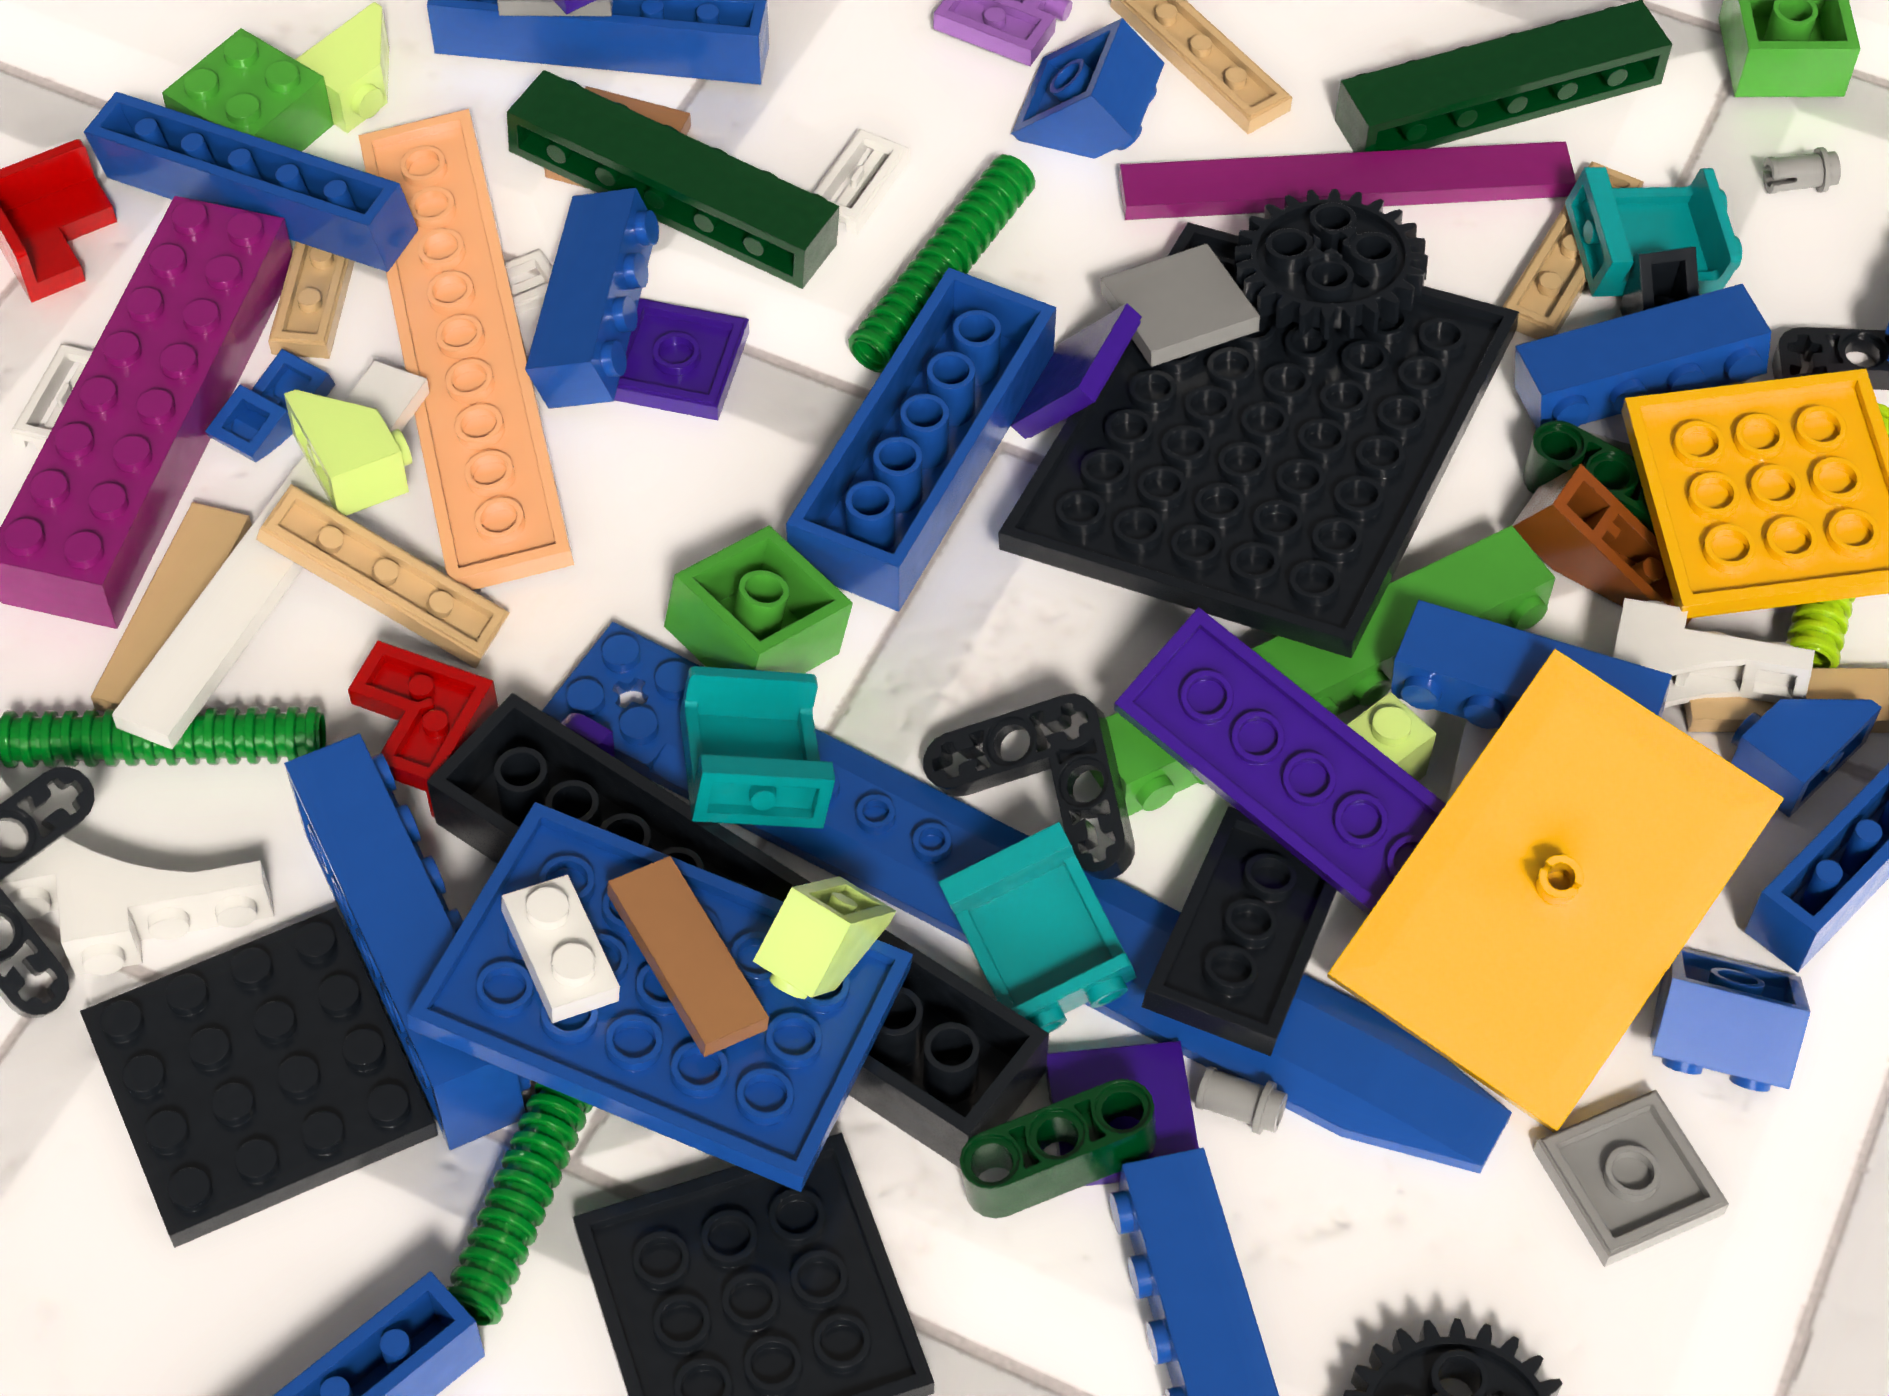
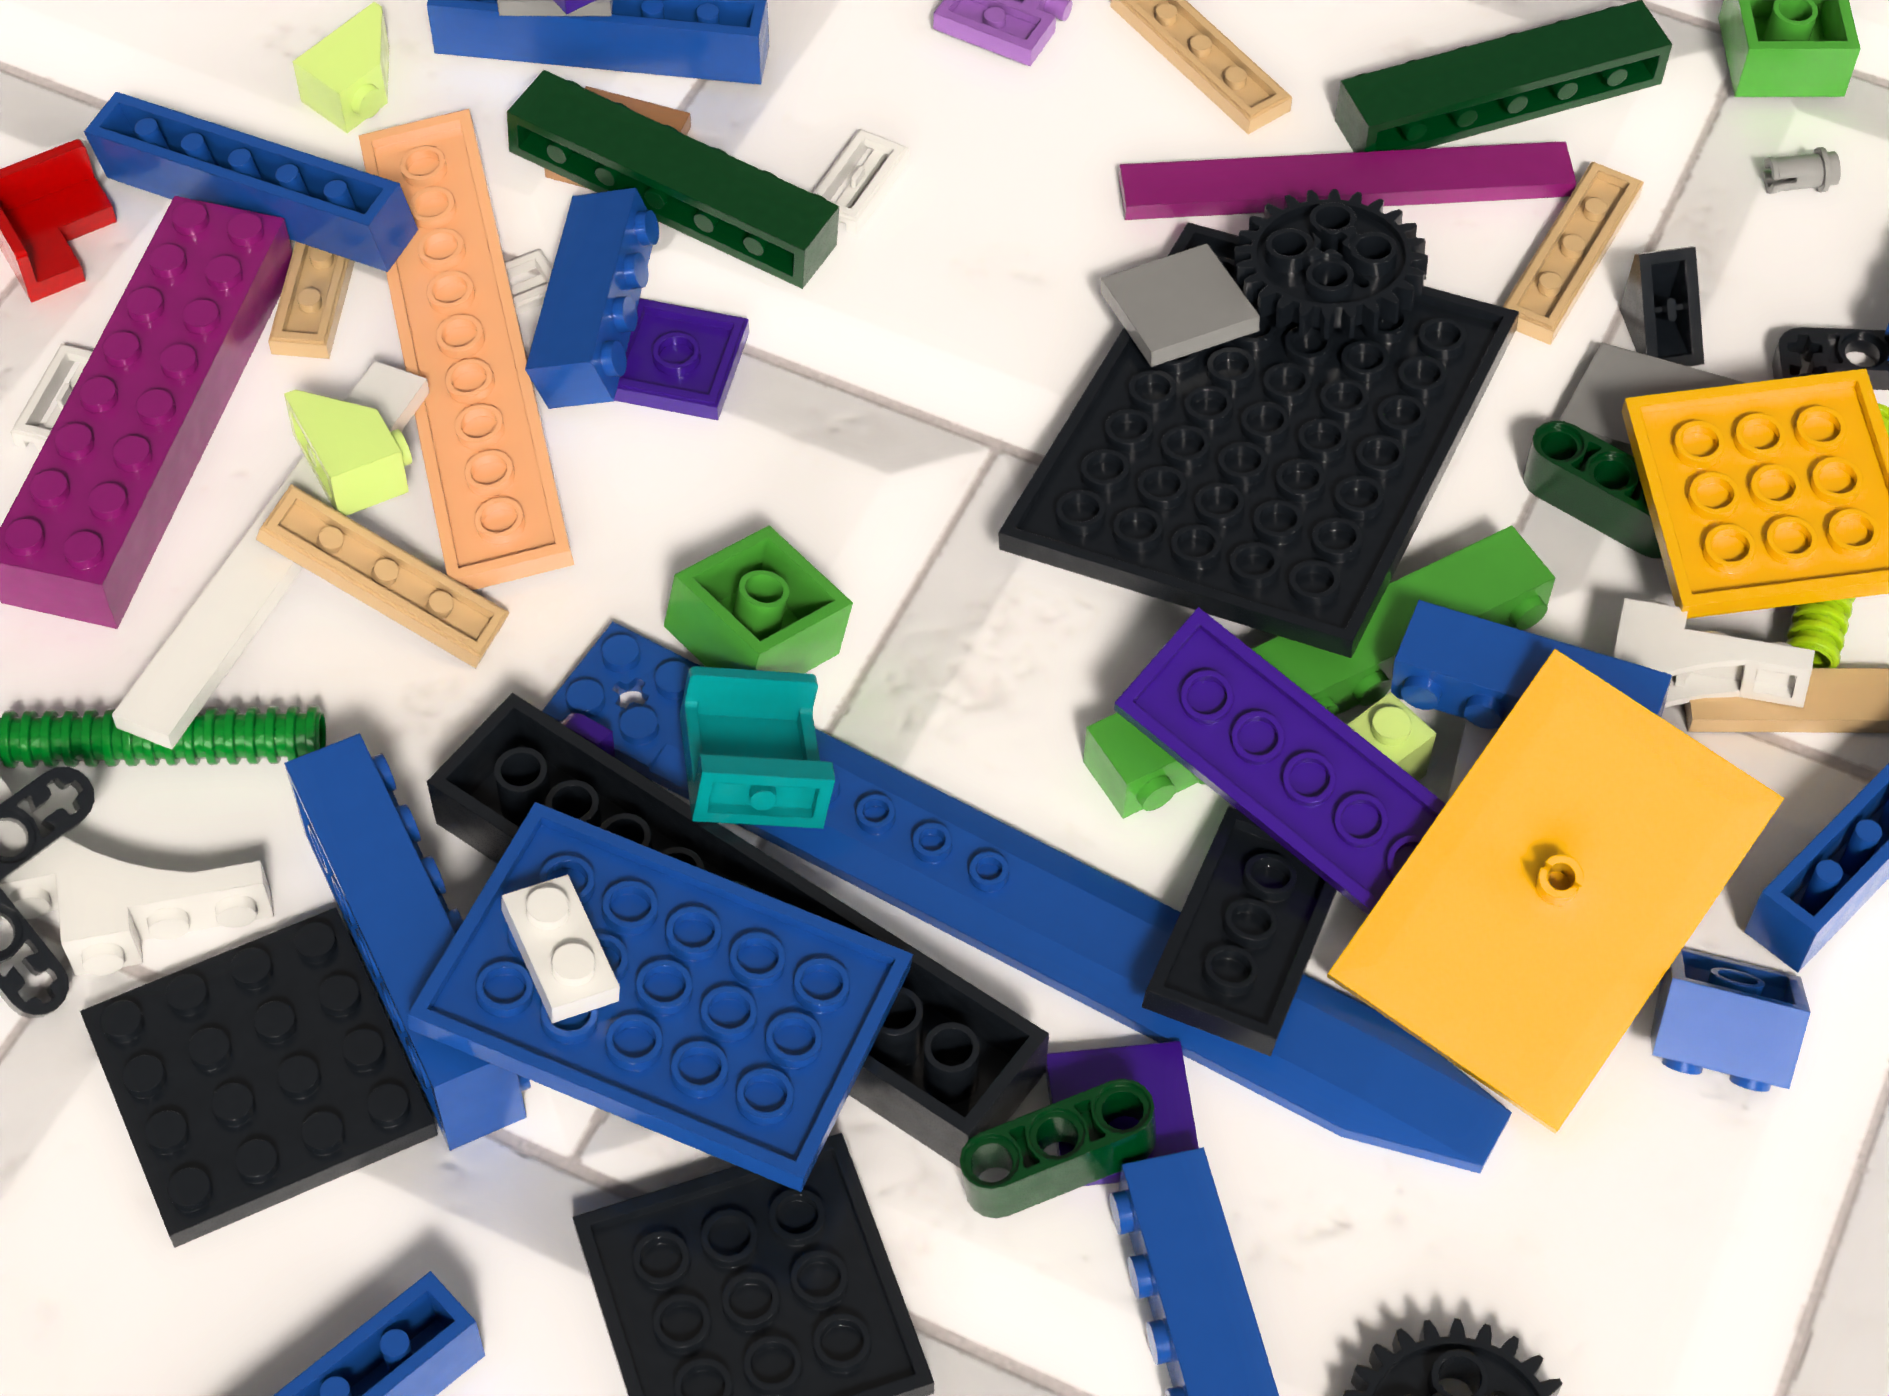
(186, 569): tan tile -> none
(255, 92): bright green brick -> none
(258, 418): blue slope -> none
(432, 702): red panel -> none
(517, 1203): green piece -> none
(687, 956): medium nougat tile -> none
(821, 936): yellowish green slope -> none
(922, 438): blue brick -> none
(954, 245): green piece -> none
(1039, 929): teal panel -> none
(1065, 758): black beam -> none
(1077, 372): dark purple tile -> none
(1091, 93): blue slope -> none
(1242, 1100): light grey pin -> none
(1594, 539): dark orange slope -> none
(1623, 222): teal panel -> none
(1630, 1177): light grey tile -> none
(1653, 351): blue brick -> none
(1802, 744): blue slope -> none

